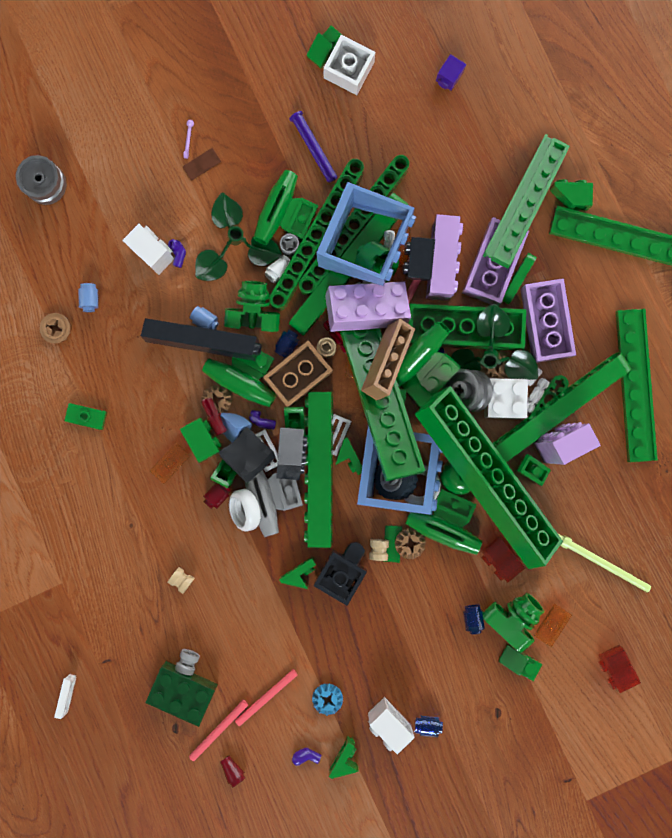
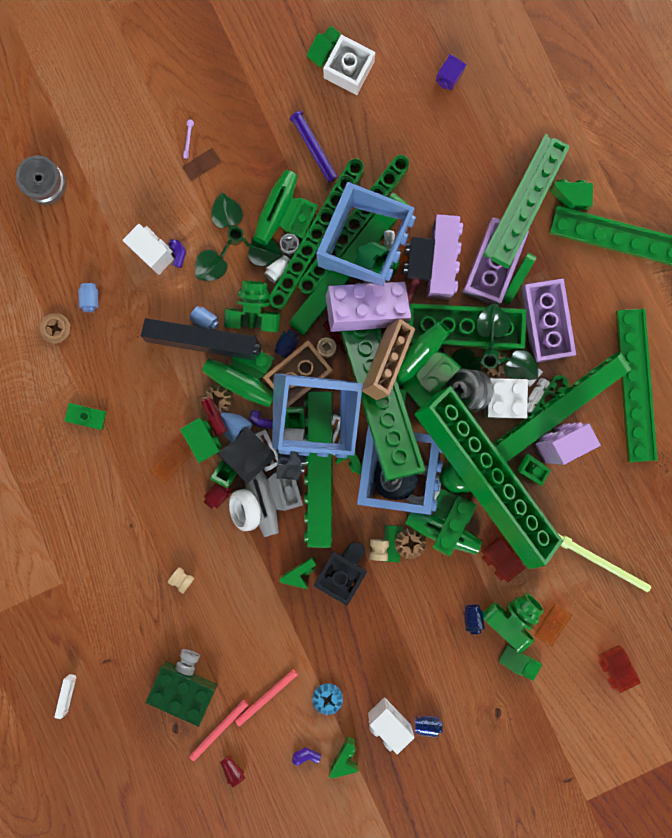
(349, 415): none -> medium blue windscreen
(453, 526): none -> green plate

